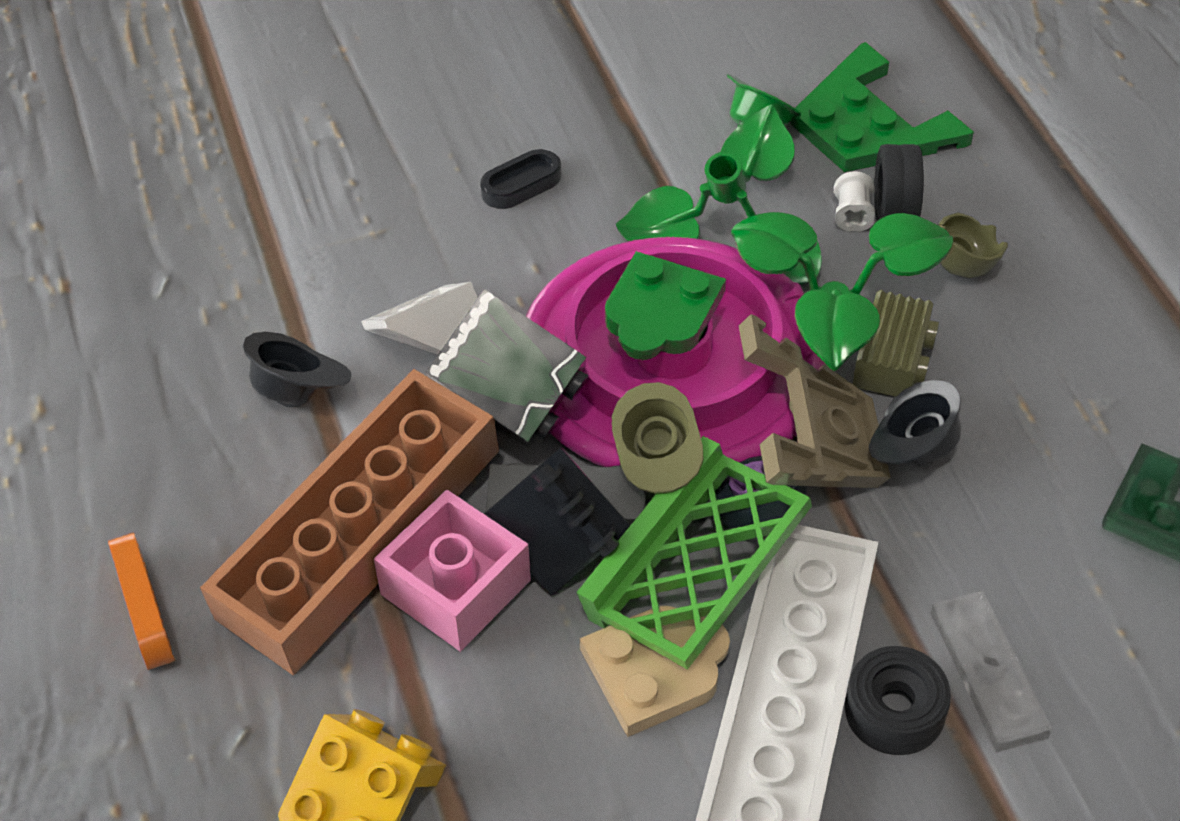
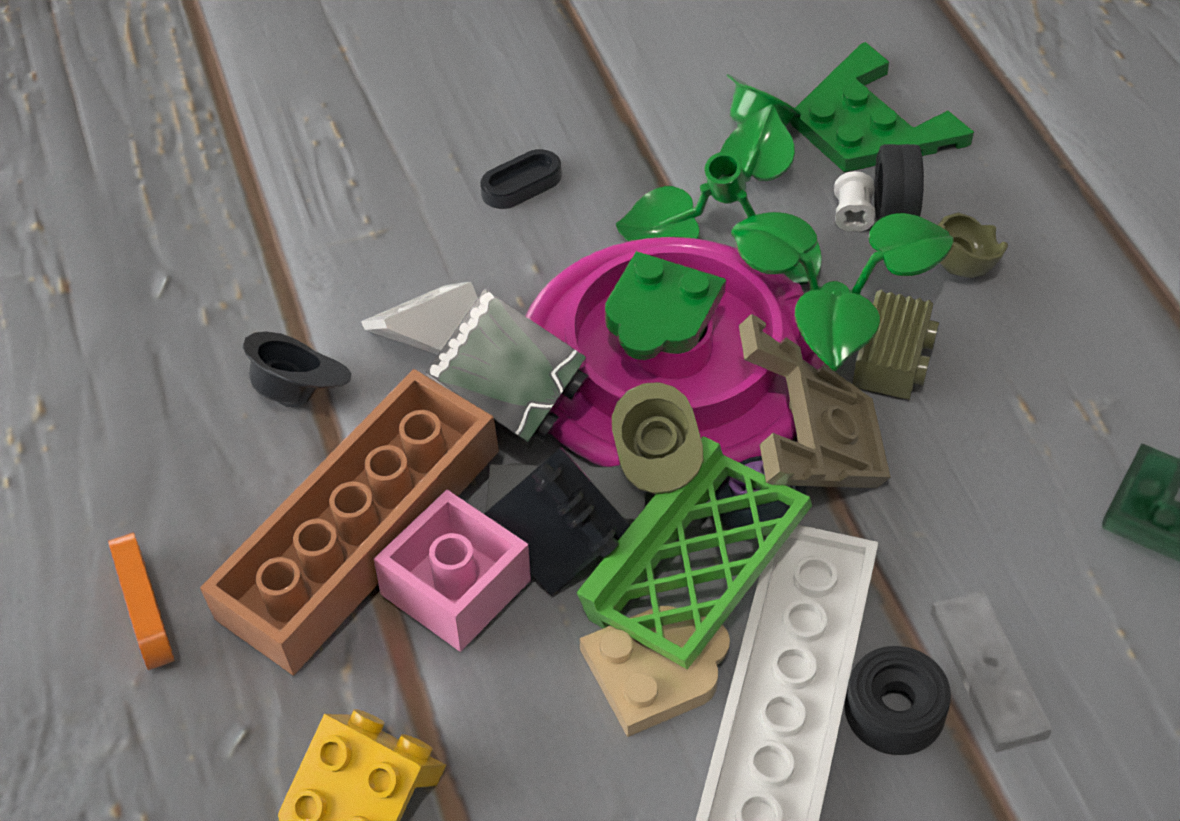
(919, 425): black piece -> none

